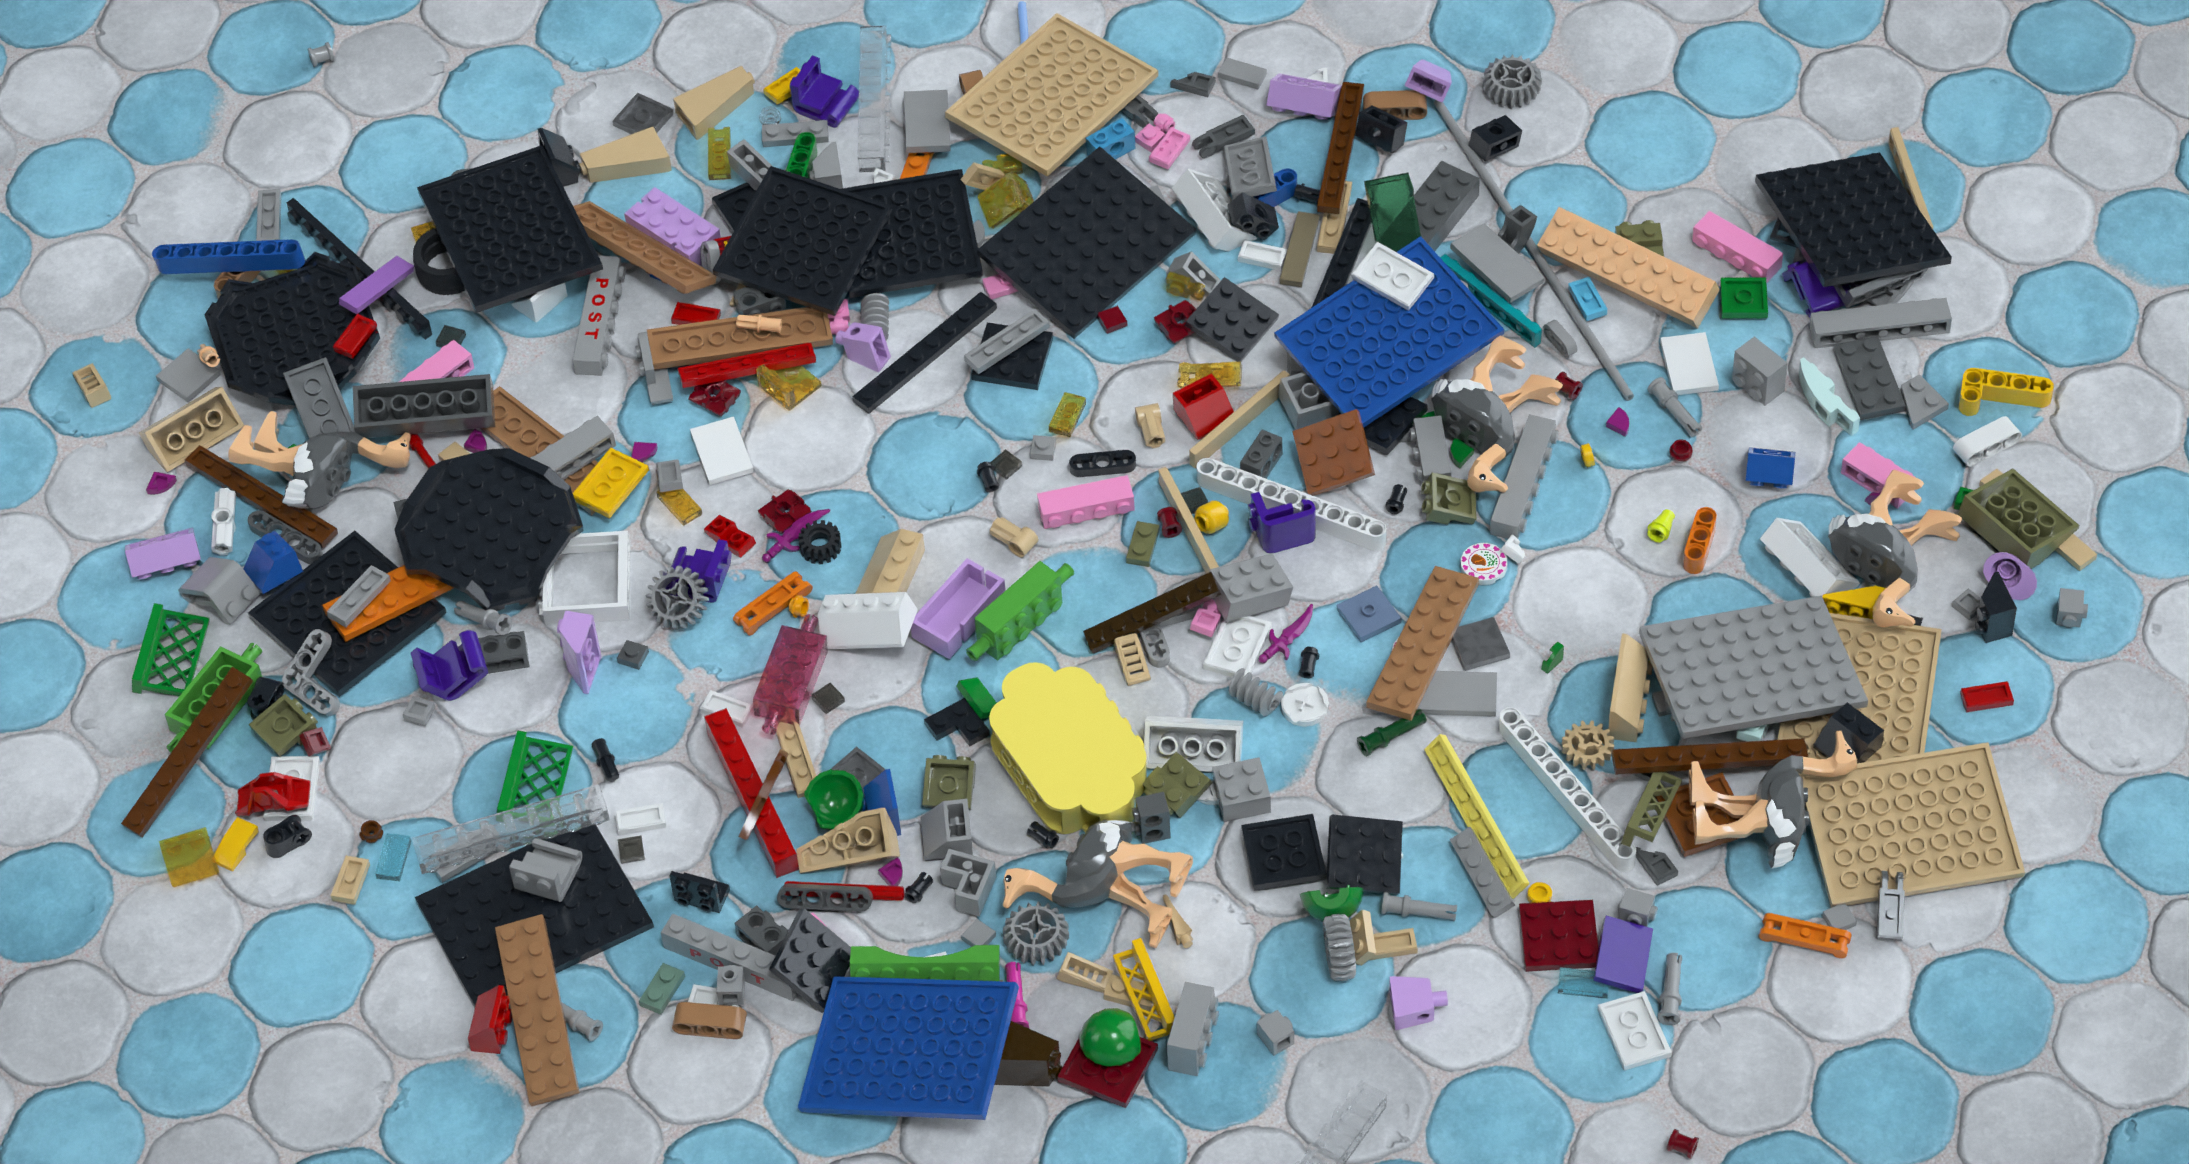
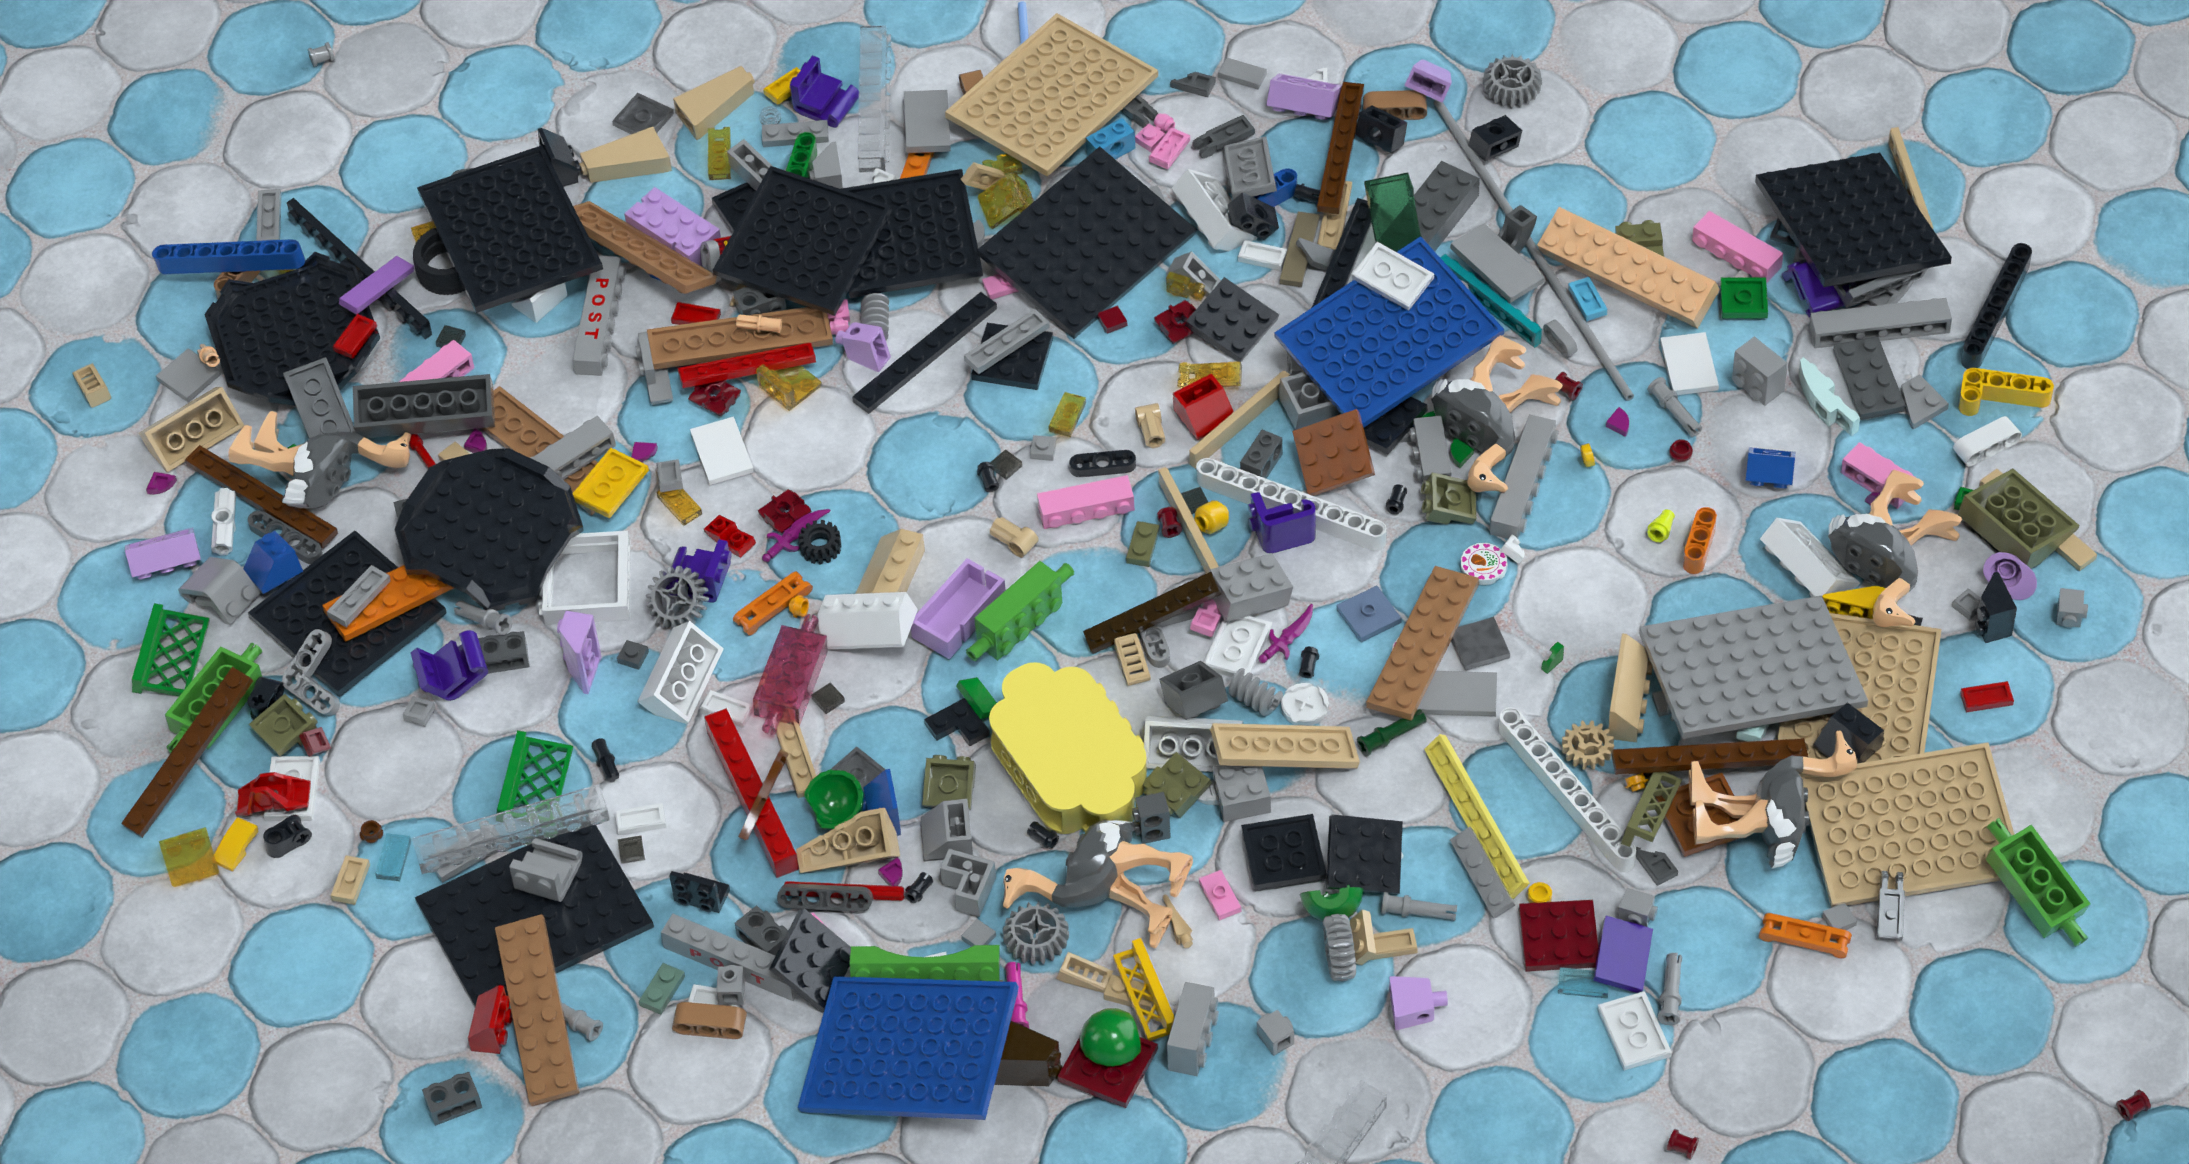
(454, 1103): none -> dark grey brick
(680, 673): none -> white slope
(1193, 690): none -> dark grey brick
(1220, 895): none -> bright pink plate
(1284, 745): none -> tan plate
(1316, 254): none -> dark grey tile
(1636, 782): none -> light orange plate
(1996, 306): none -> black beam
(2038, 881): none -> bright green brick
(2133, 1105): none -> dark red bush

